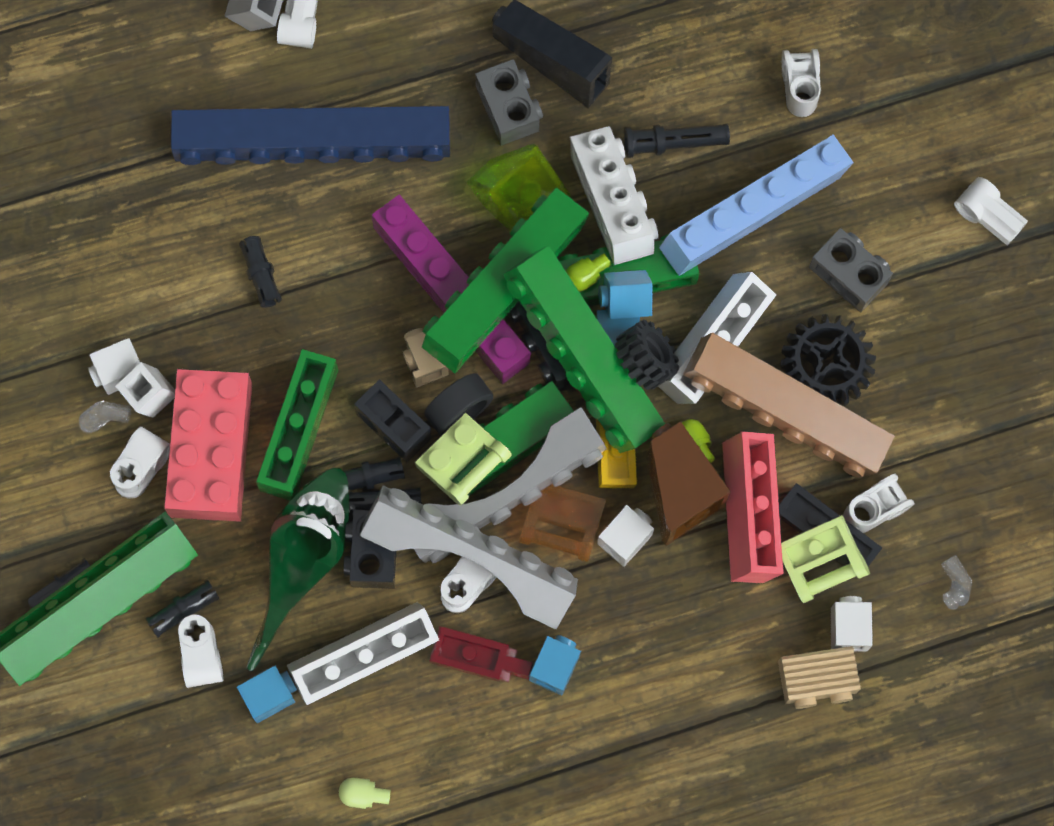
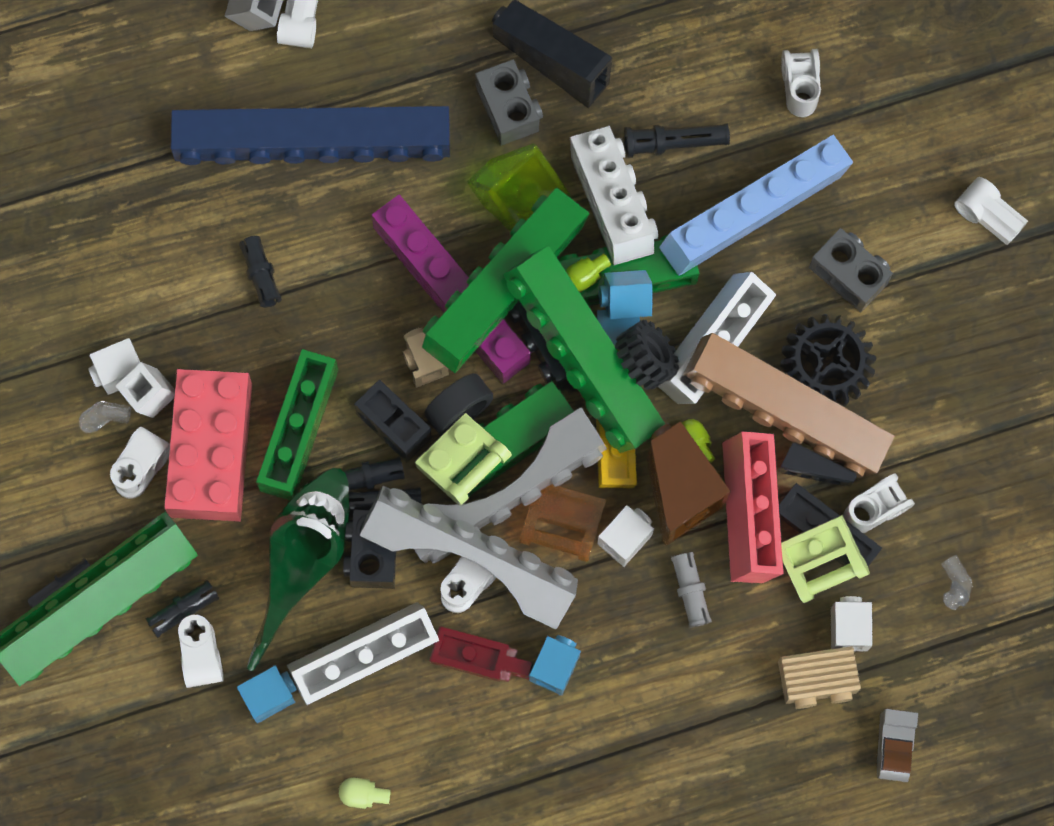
(691, 589): none -> light grey pin
(810, 465): none -> black slope
(896, 744): none -> light grey leg

